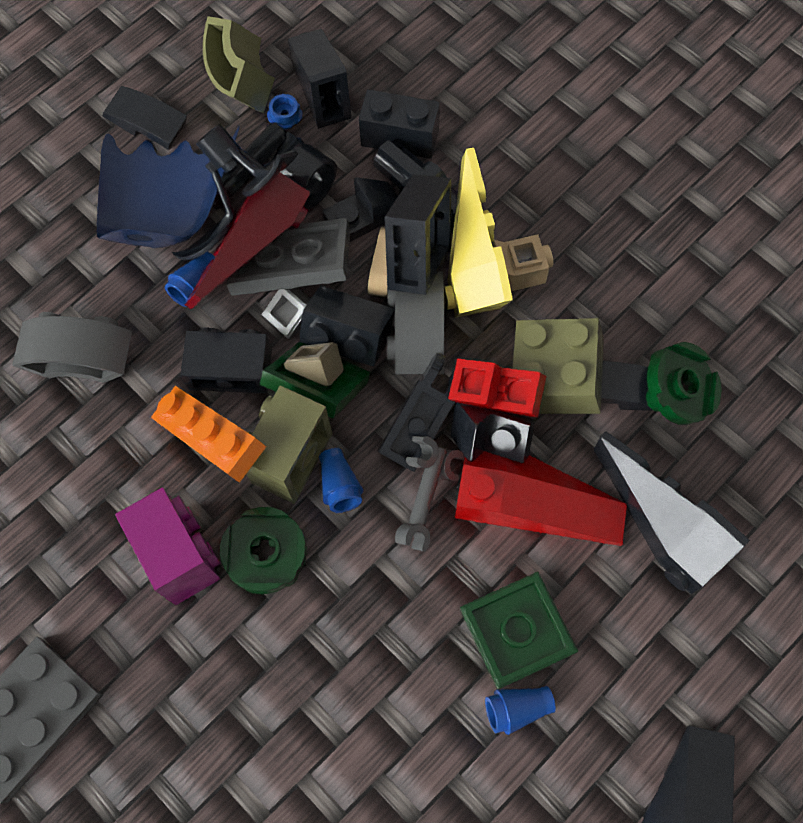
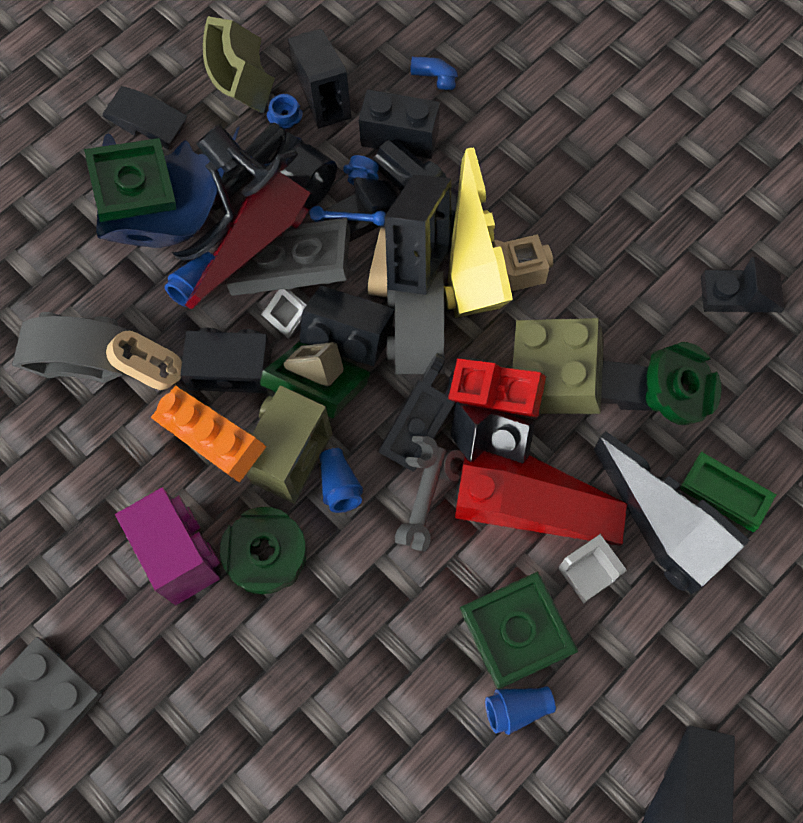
(130, 179): none -> dark green plate
(144, 361): none -> tan beam
(319, 214): none -> blue hinge
(361, 167): none -> blue plate
(435, 68): none -> blue arm
(592, 568): none -> light grey panel
(728, 492): none -> green tile
(746, 290): none -> black slope

